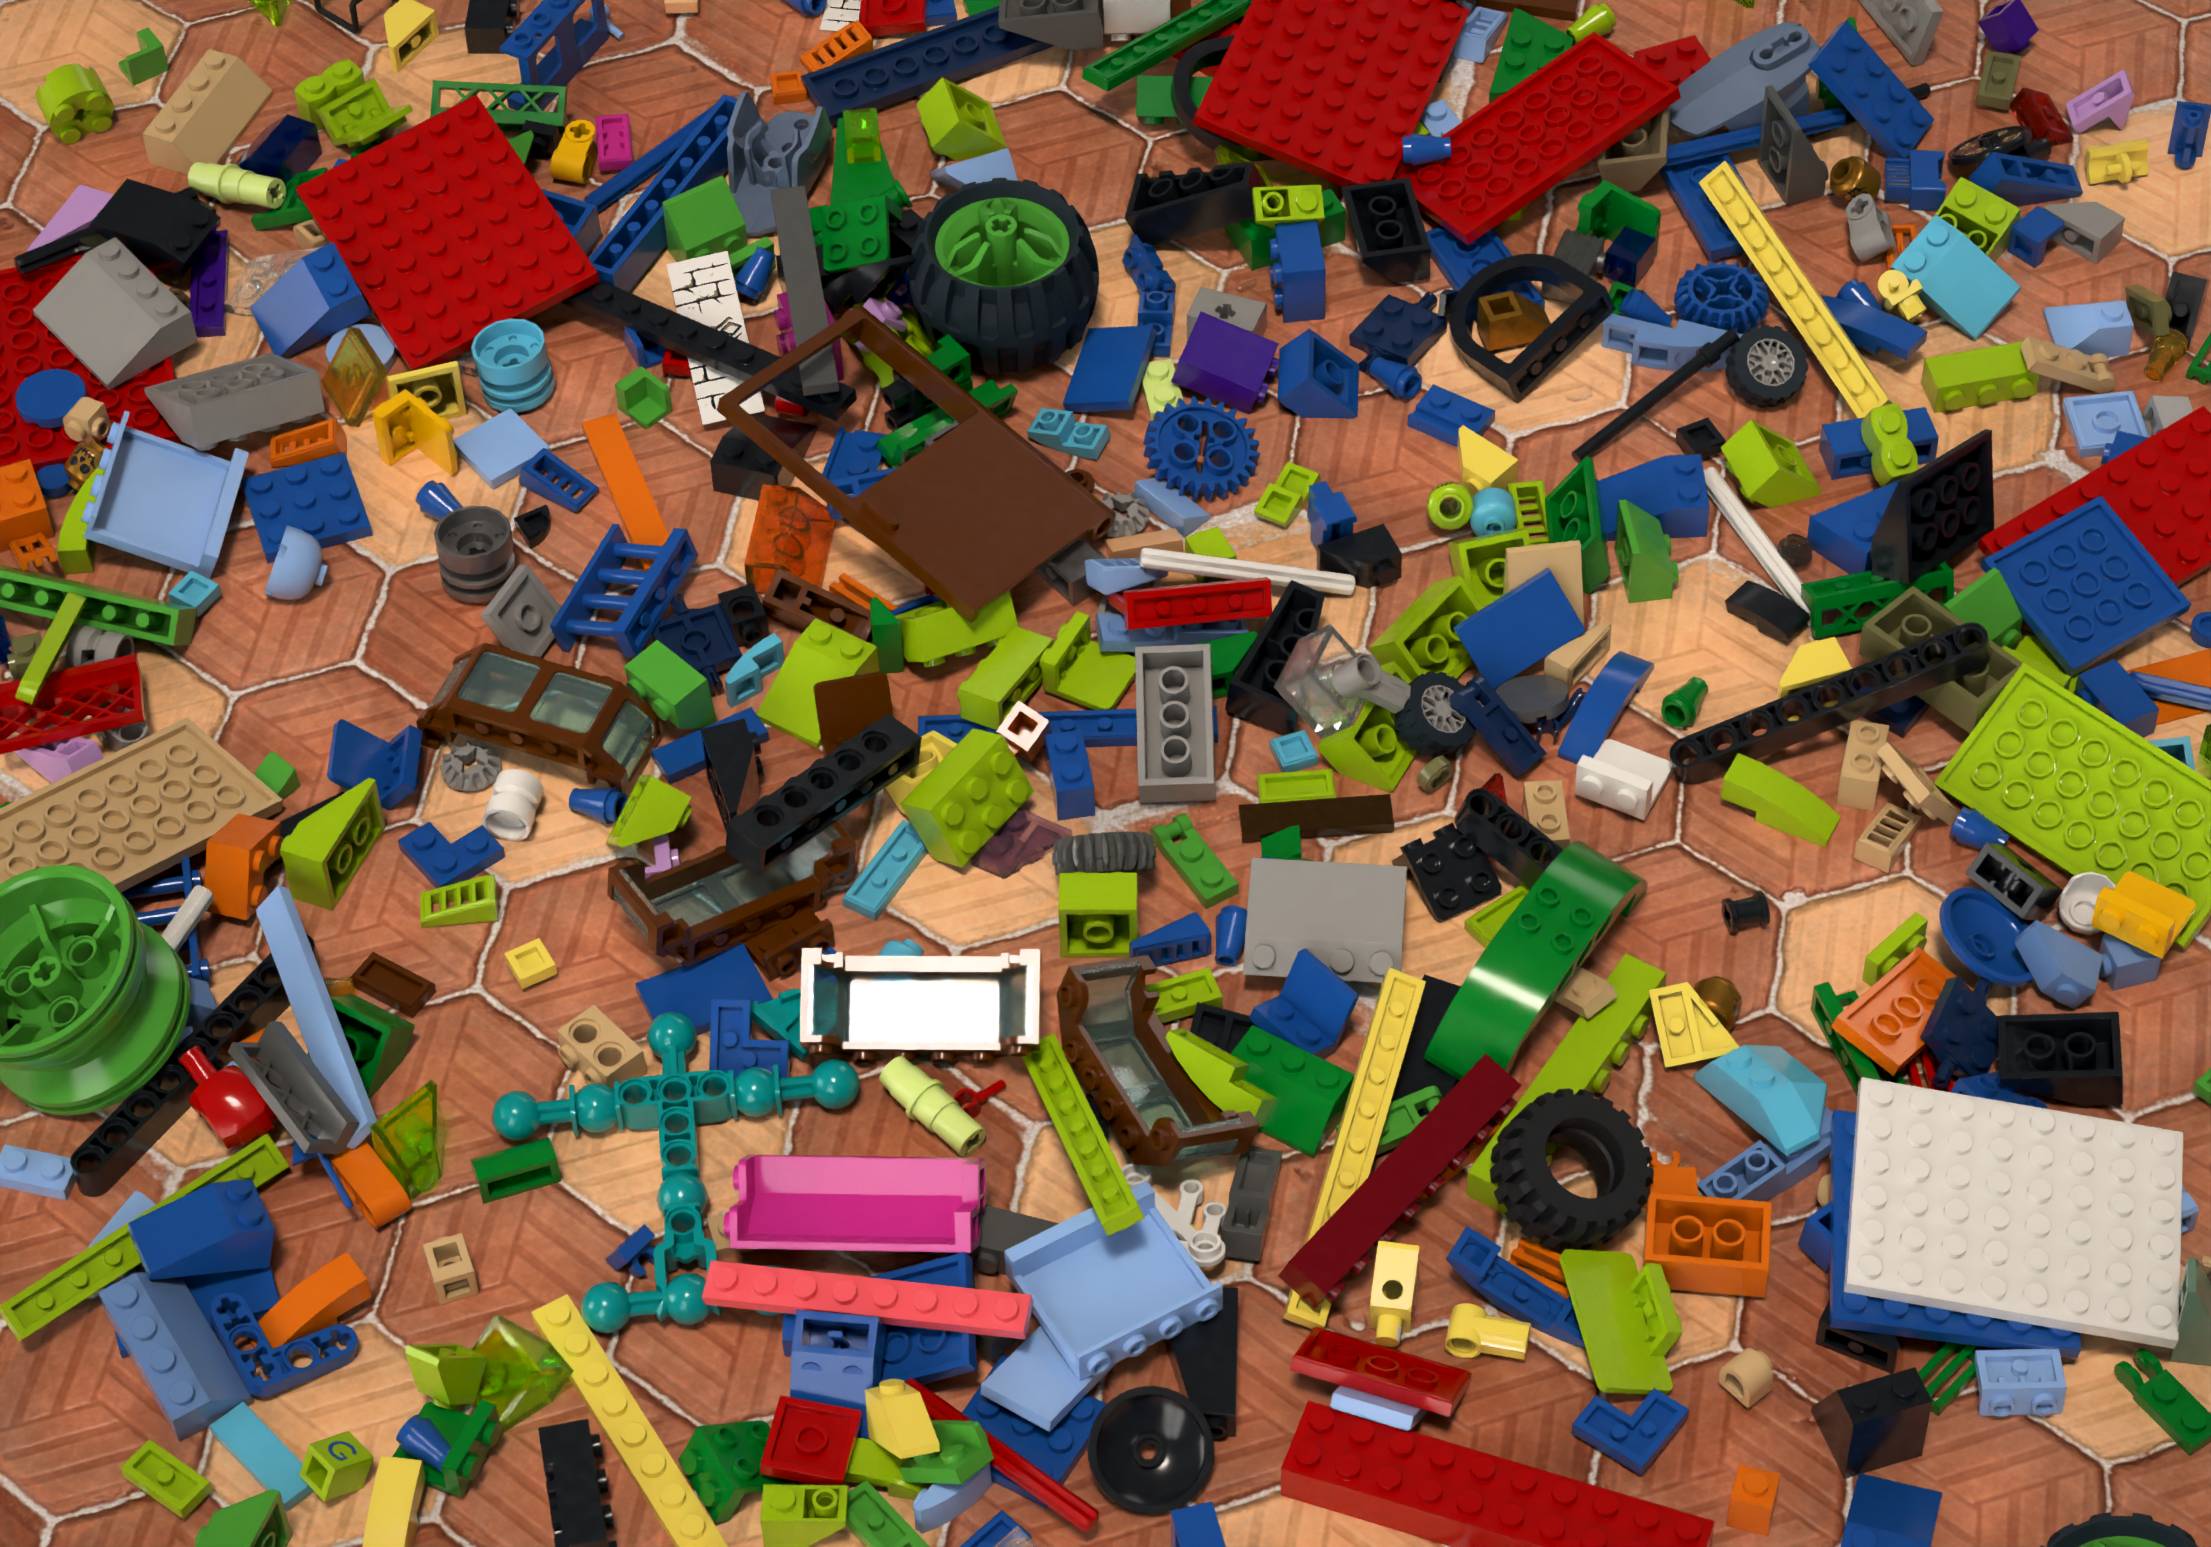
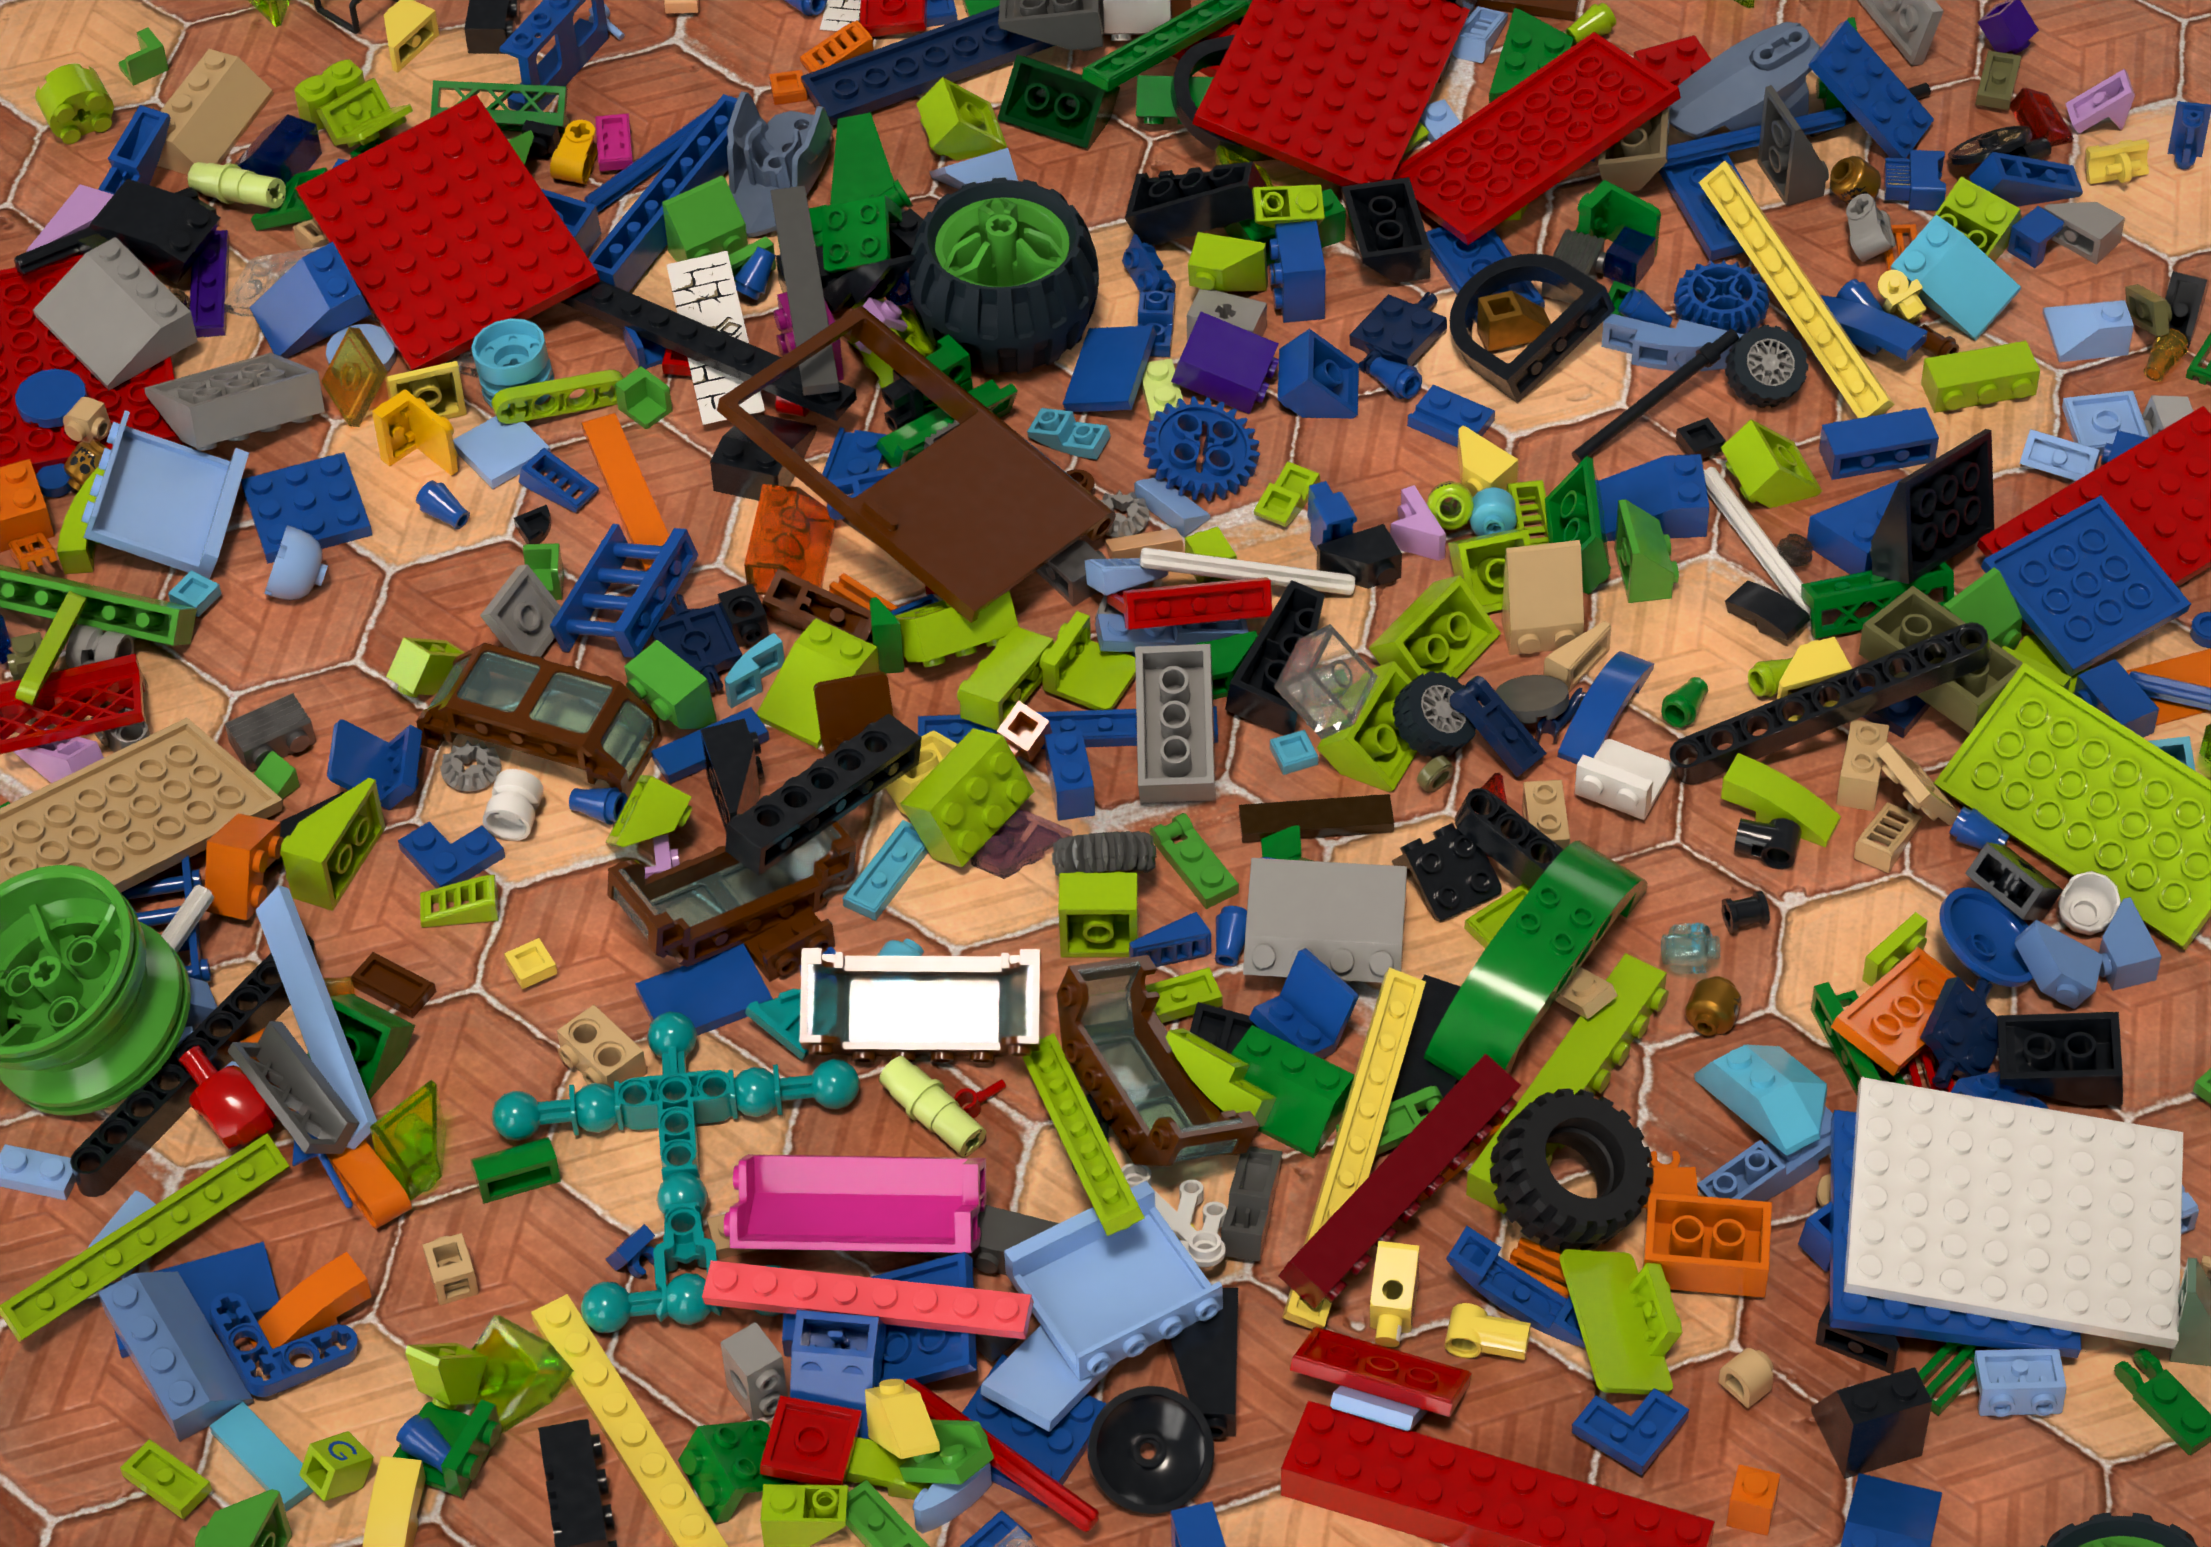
(137, 149): none -> blue slope
(205, 1232): blue slope -> none
(273, 727): none -> flat silver brick
(317, 440): orange slope -> none
(422, 665): none -> lime slope
(474, 552): flat silver wheel -> none
(547, 565): none -> bright green panel
(560, 402): none -> lime beam
(733, 1043): blue plate -> none
(754, 1371): none -> light grey brick
(862, 135): clear neon green brick -> none
(1056, 102): none -> dark green slope
(1227, 264): none -> lime slope
(1295, 786): lime tile -> none
(1365, 678): light grey piece -> none
(1417, 528): none -> lavender slope
(1422, 149): blue cone -> none
(1446, 301): black piece -> none
(1519, 628): blue tile -> none
(1687, 1026): light yellow wing -> none
(1689, 948): none -> clear light blue head
(1766, 675): none -> lime cone
(1773, 842): none -> black piece
(1885, 436): lime brick -> none
(1938, 344): none -> reddish brown pin
(2059, 455): none -> light blue plate
(2068, 365): tan plate -> none
(2142, 913): yellow bracket -> none

